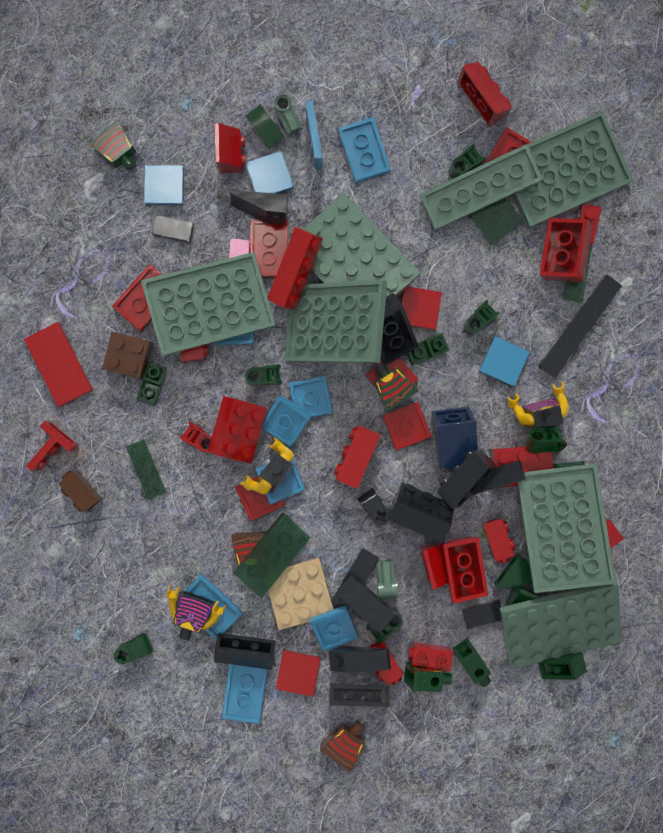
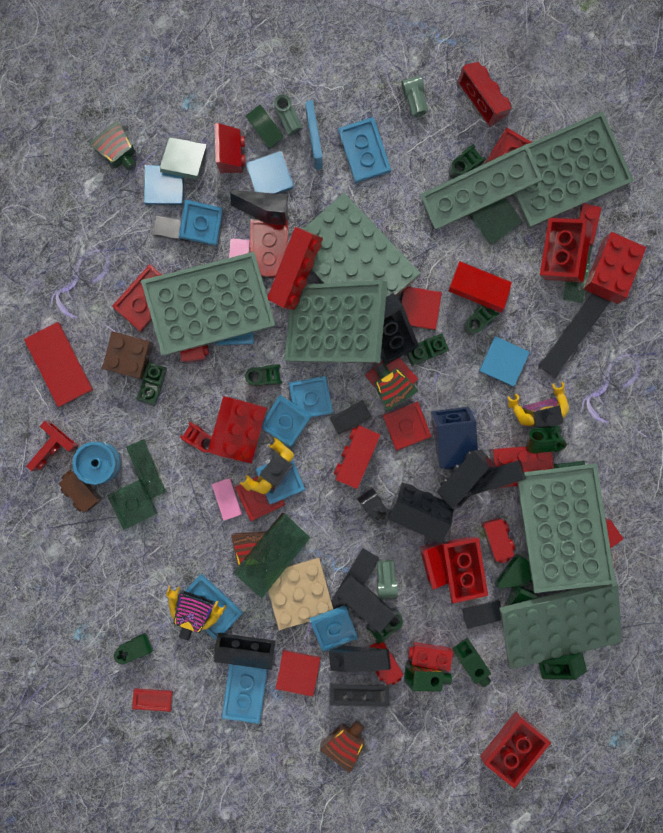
(85, 465): none -> dark azure wheel
(132, 504): none -> clear green tile
(152, 700): none -> red tile
(183, 158): none -> tile
(200, 223): none -> dark azure tile
(227, 499): none -> bright pink tile
(350, 417): none -> black tile
(414, 92): none -> sand green piece
(480, 286): none -> red tile
(515, 749): none -> red brick
(614, 268): none -> red brick

